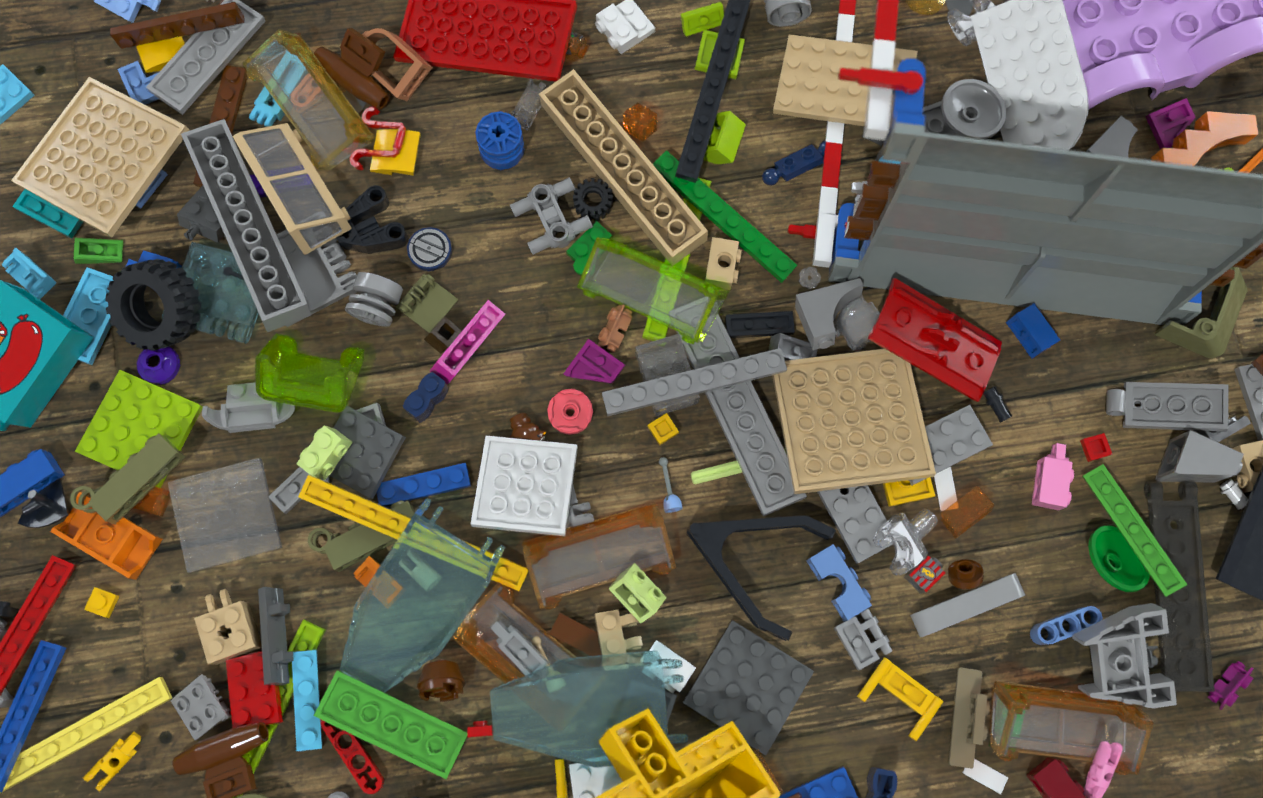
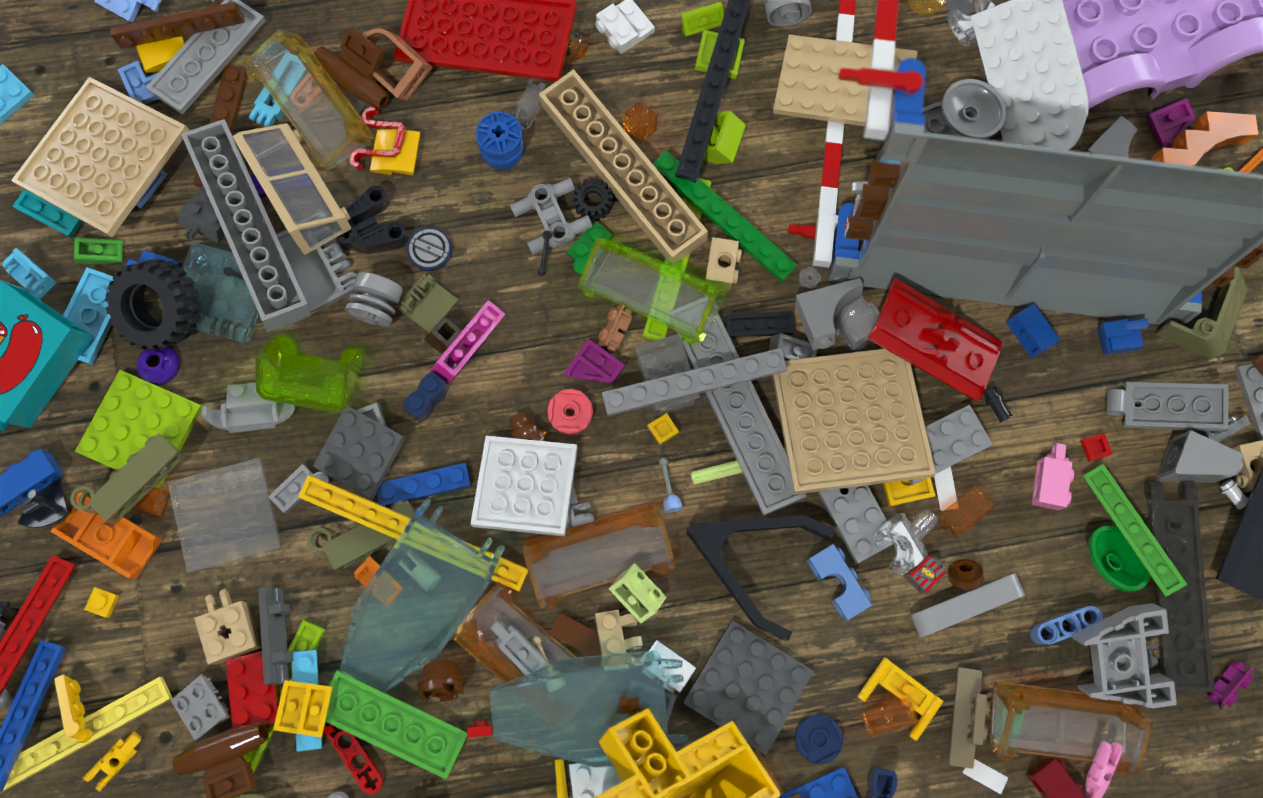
(72, 709): none -> yellow plate
(303, 708): none -> yellow slope
(324, 452): yellowish green brick -> none
(546, 235): none -> black hinge
(629, 706): none -> reddish brown plant
(795, 164): dark blue plate -> none
(818, 739): none -> dark blue tile
(857, 643): light grey plate -> none
(889, 717): none -> clear orange hinge
(1121, 335): none -> blue piece

